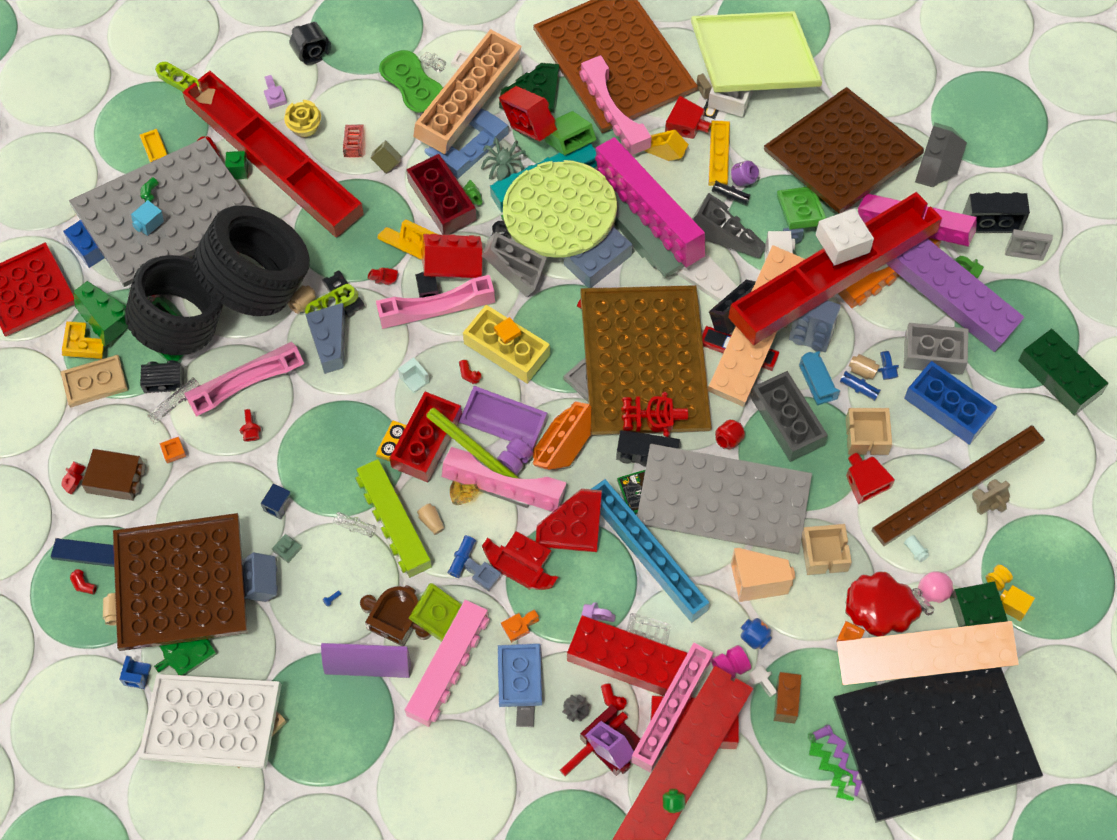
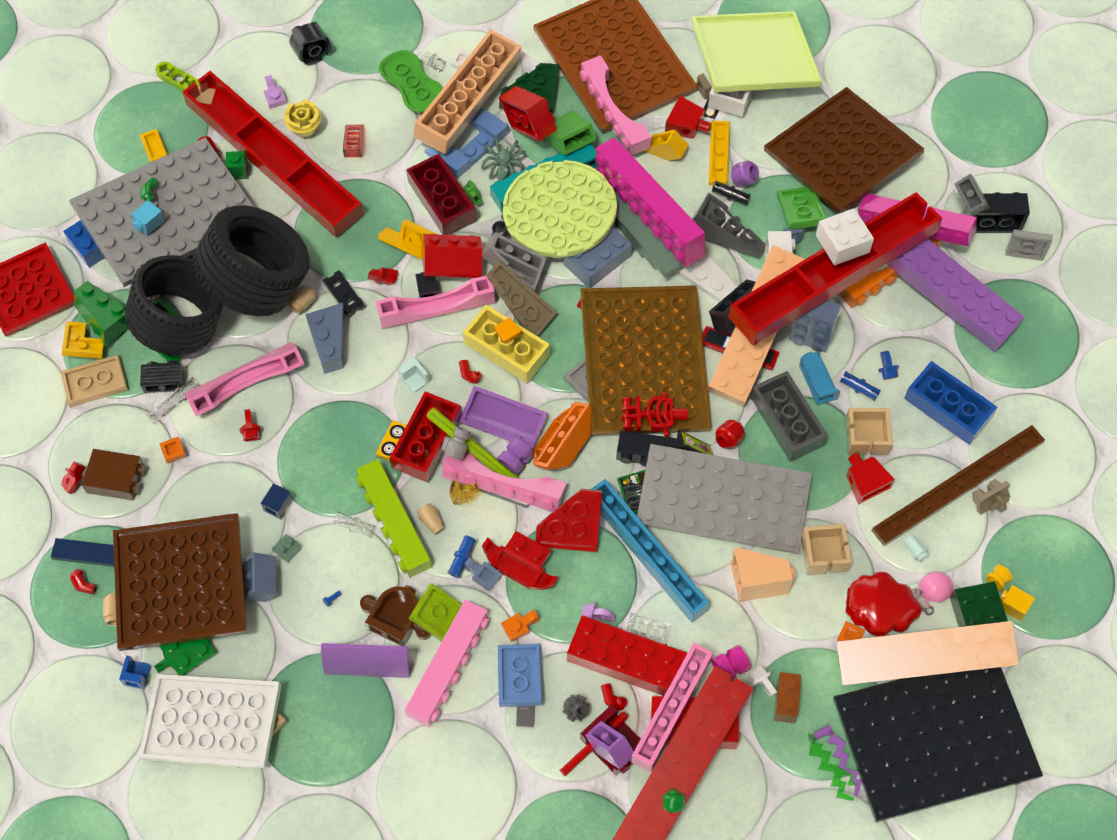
(342, 291): lime beam -> none
(385, 156): olive panel -> none
(456, 446): none -> light grey piece
(522, 301): none -> dark tan wing
(687, 442): none -> slope
(755, 633): blue head -> none
(863, 366): tan brick -> none
(938, 344): light grey brick -> none
(941, 156): dark grey wedge -> none
(972, 195): none -> dark grey slope
(972, 267): bright green piece -> none
(1063, 372): dark green brick -> none

